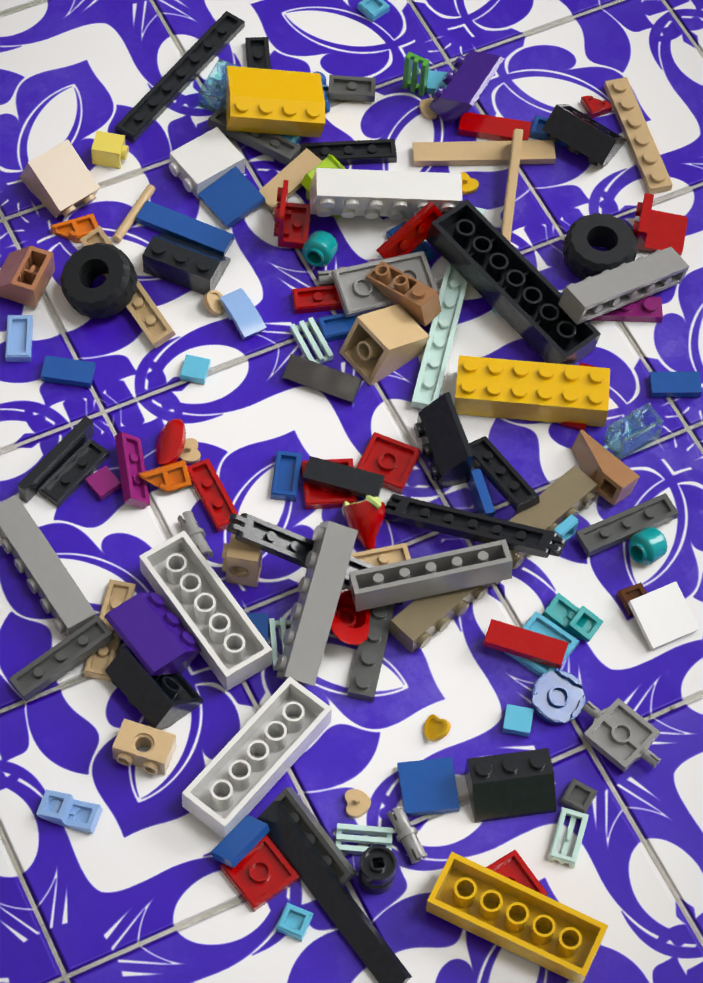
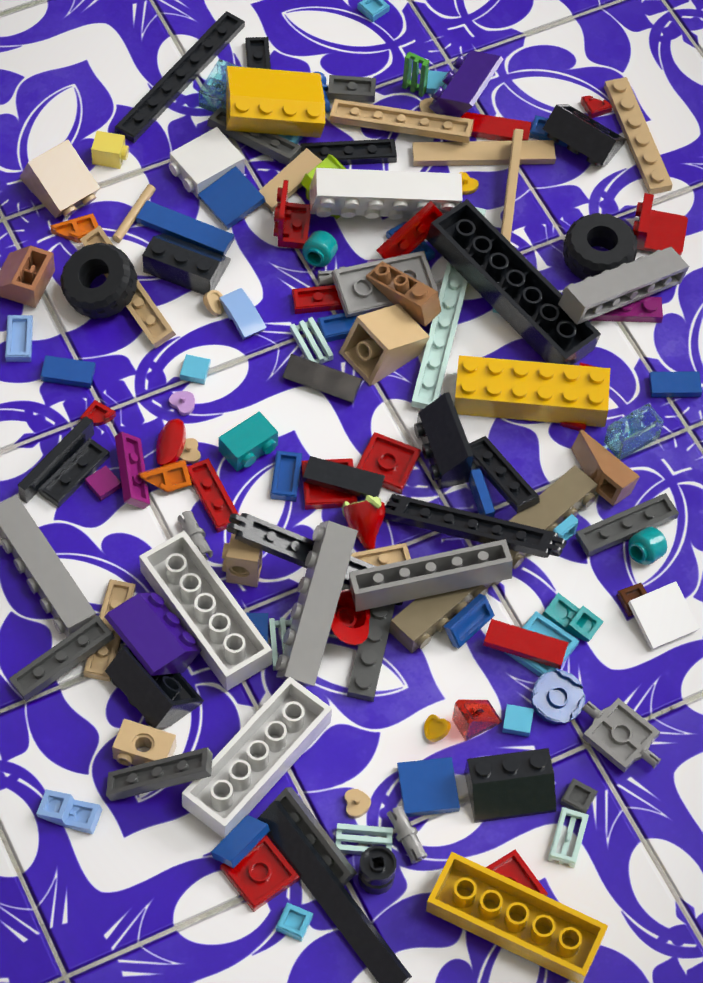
(99, 413): none -> red tile
(159, 774): none -> dark grey plate
(183, 402): none -> lavender piece
(248, 441): none -> teal brick
(401, 120): none -> tan plate
(469, 621): none -> blue tile
(474, 717): none -> clear red slope

